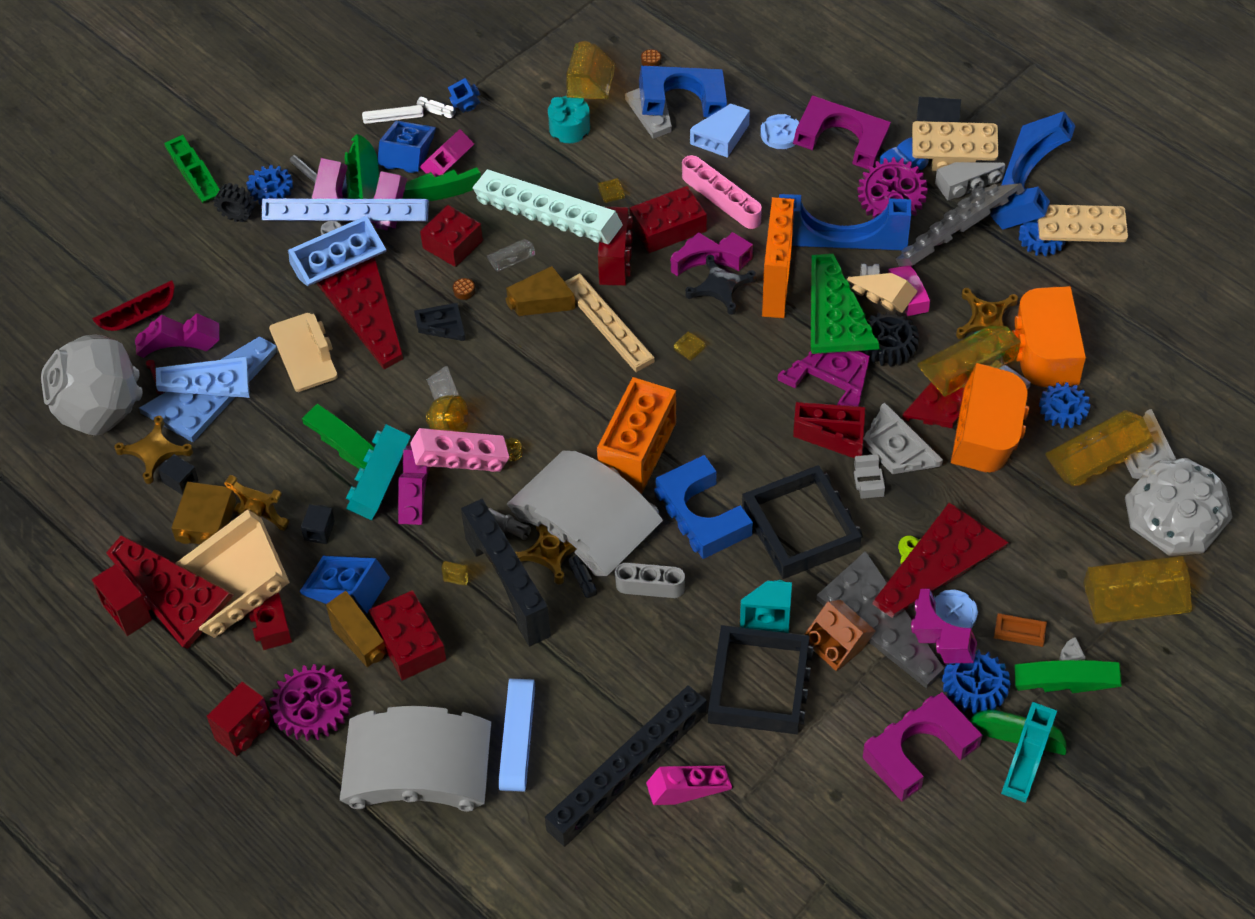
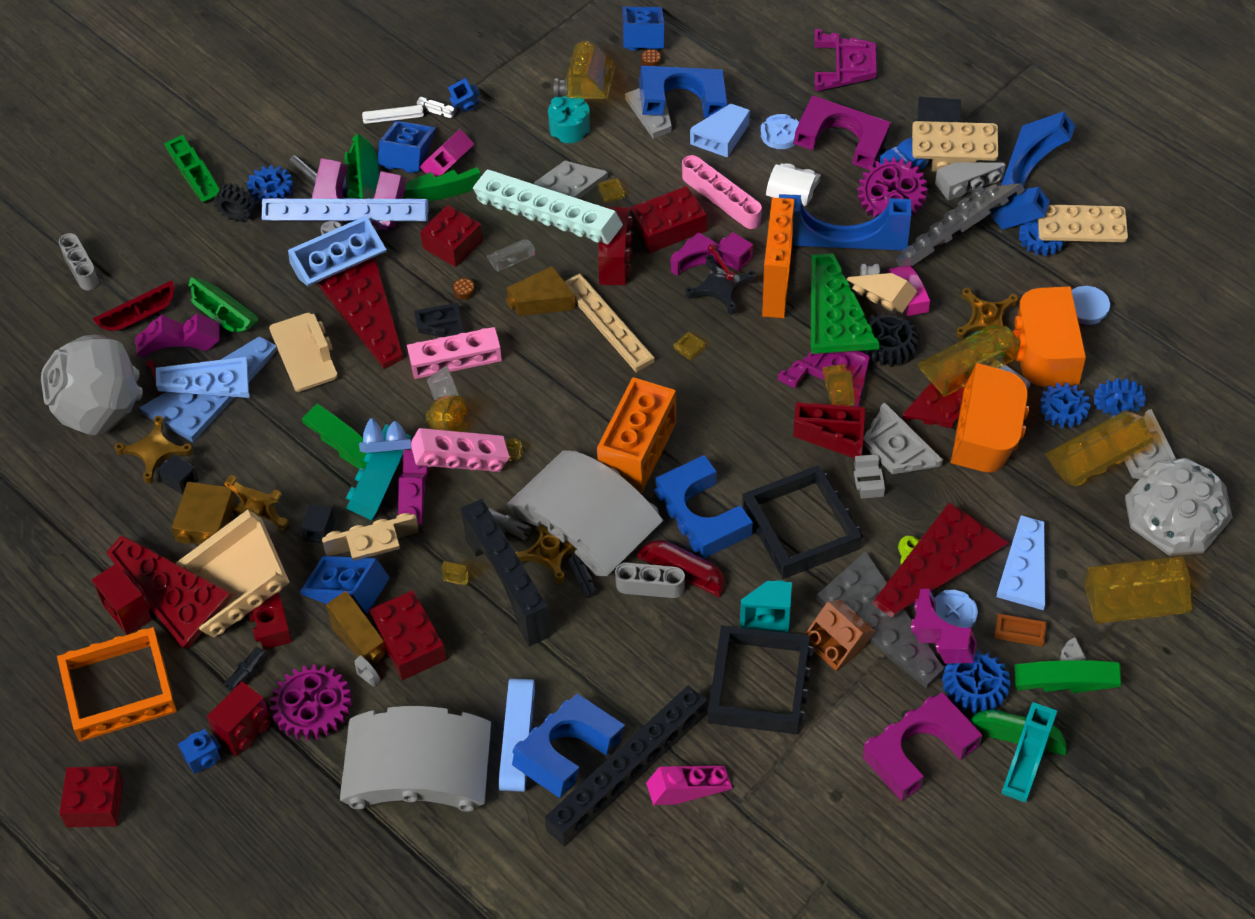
(78, 261): none -> light grey beam
(91, 796): none -> dark red brick
(122, 716): none -> orange window
(200, 751): none -> blue brick
(221, 306): none -> green brick
(246, 668): none -> black pin
(366, 671): none -> light grey tile
(371, 539): none -> tan bracket
(374, 441): none -> medium blue tile
(454, 351): none -> bright pink brick
(560, 87): none -> flat silver wheel
(572, 179): none -> light grey wing
(574, 719): none -> blue arch
(643, 27): none -> blue slope
(696, 569): none -> dark red brick
(729, 274): none -> dark red hinge
(792, 181): none -> white brick
(839, 385): none -> clear yellow slope
(853, 60): none -> magenta wing
(1025, 567): none -> light blue wing
(1090, 304): none -> light blue tile
(1119, 396): none -> blue gear

